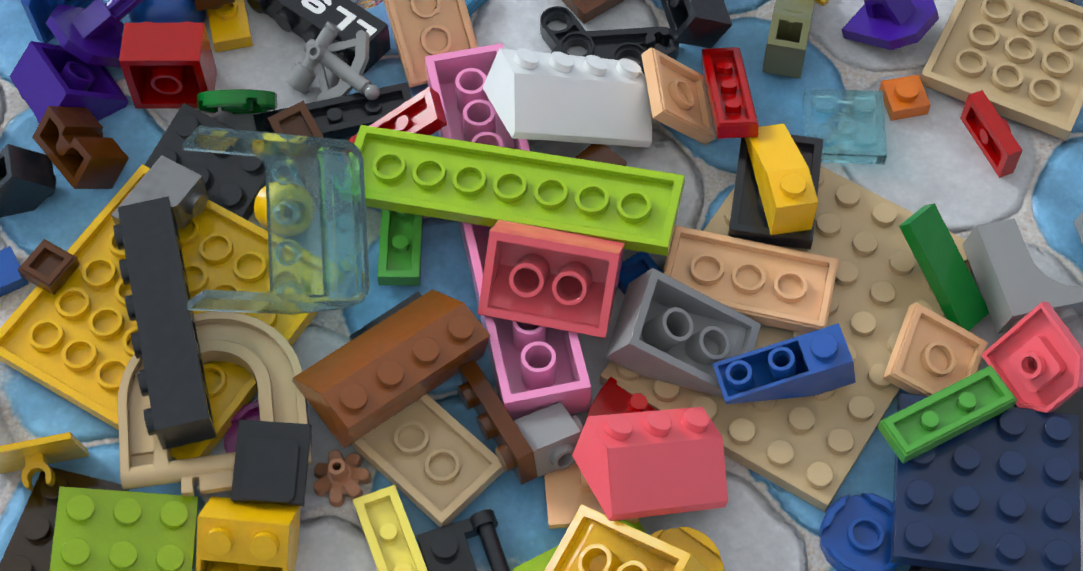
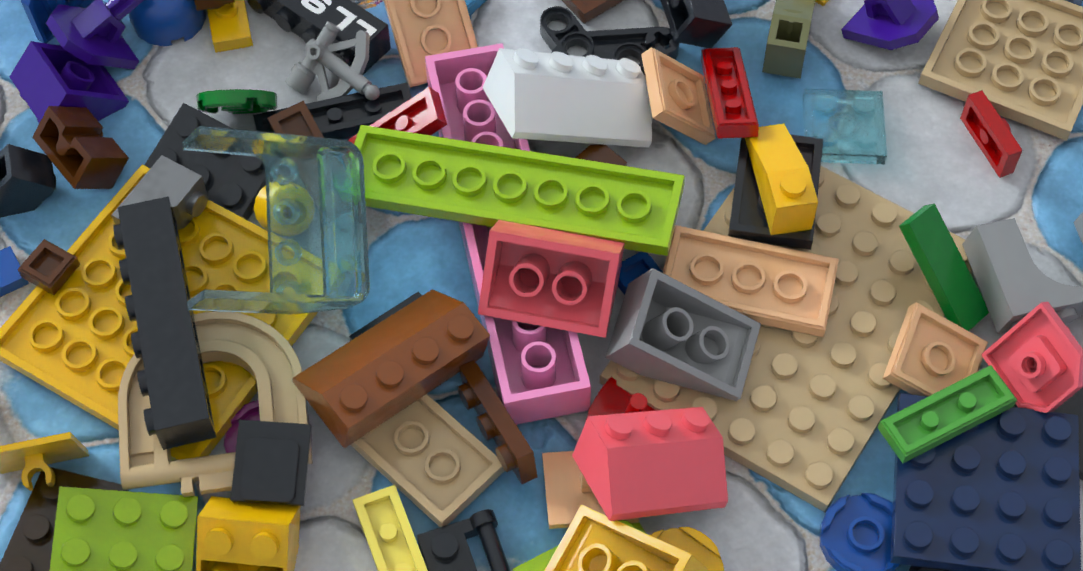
(167, 63): red brick -> none
(340, 477): nougat plant -> none
(400, 248): bright green plate -> none
(551, 437): light grey brick -> none
(788, 368): blue slope -> none
(904, 97): orange plate -> none

